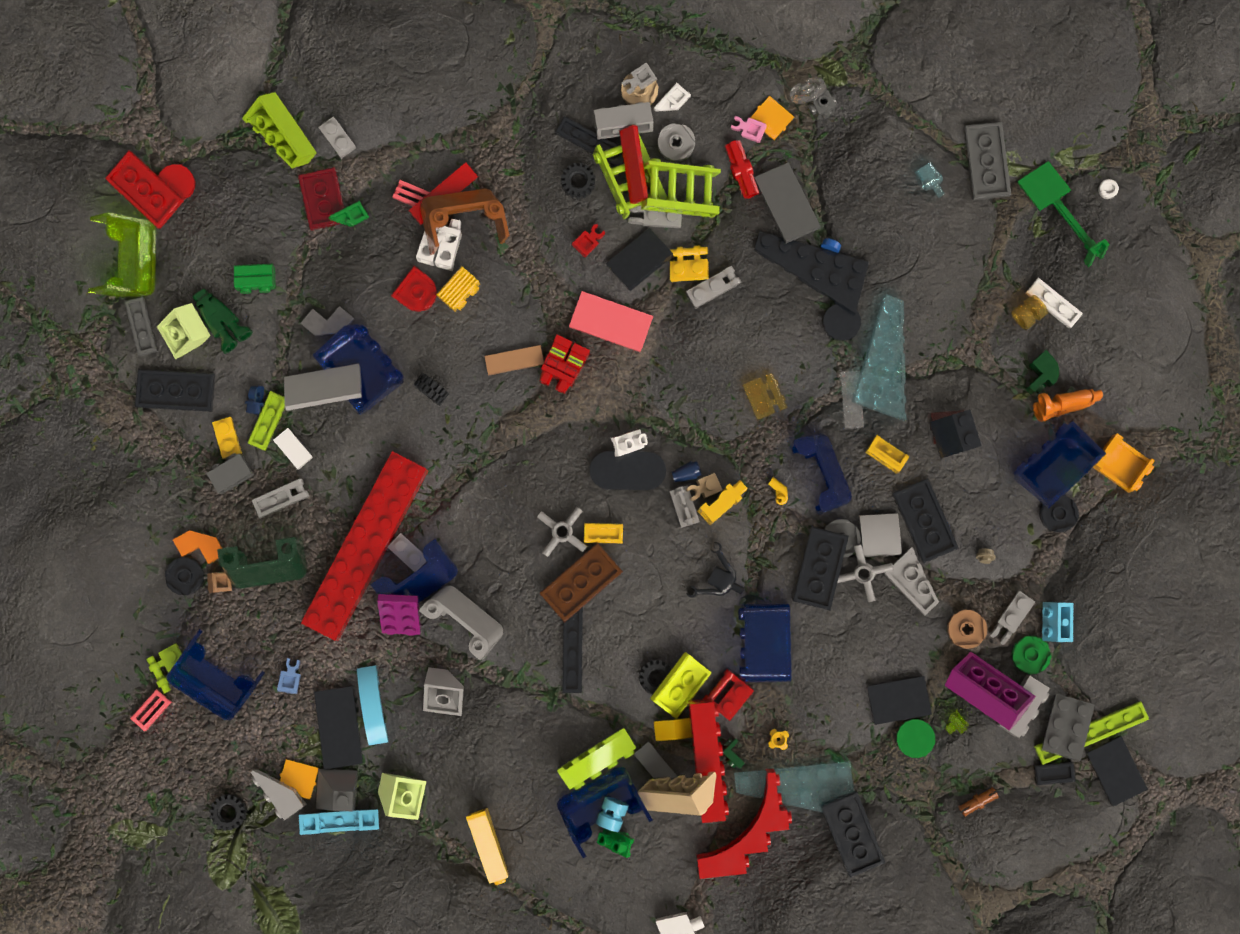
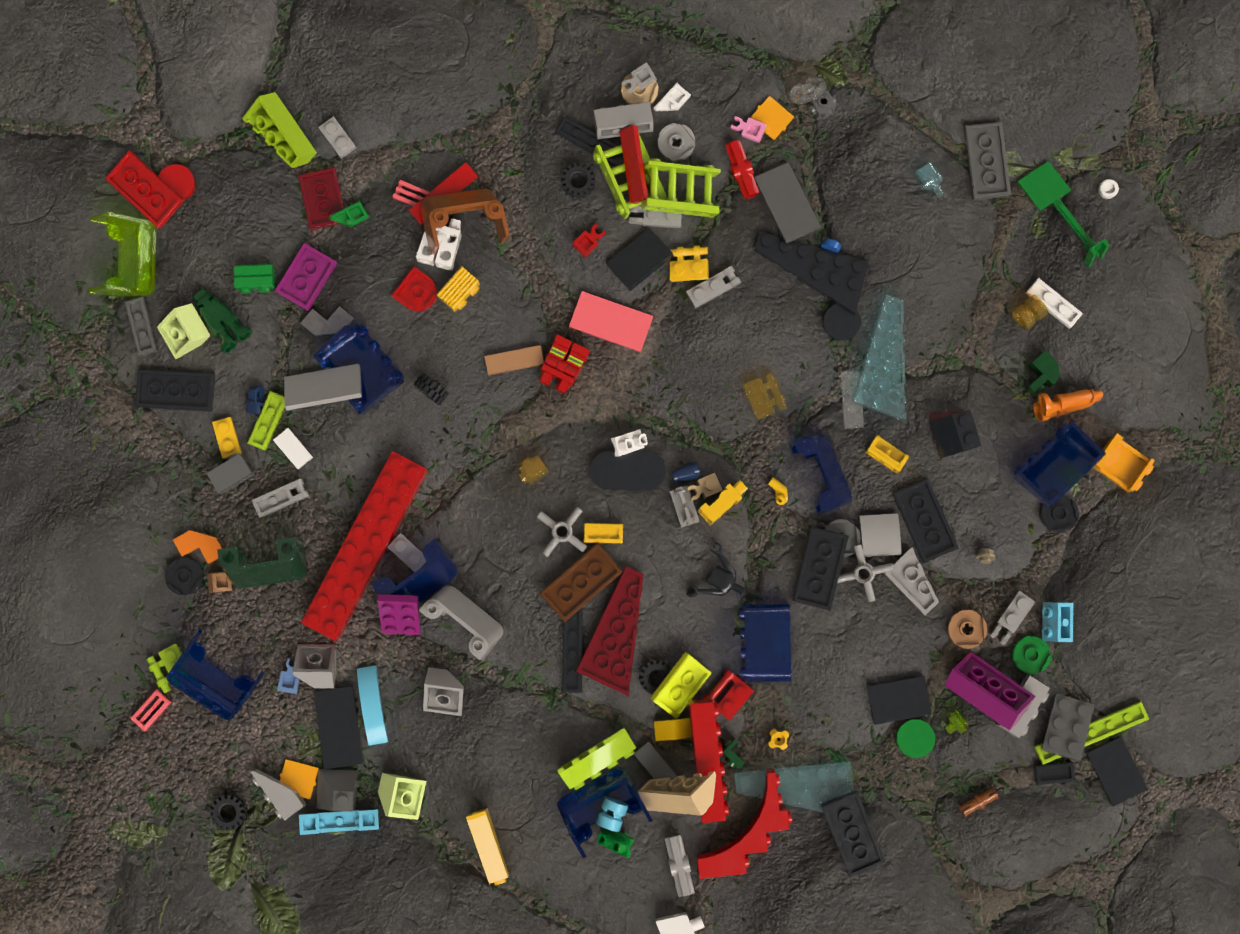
(306, 277): none -> magenta plate
(316, 664): none -> light grey slope
(532, 470): none -> clear yellow brick
(613, 642): none -> dark red wing
(679, 865): none -> light grey piece

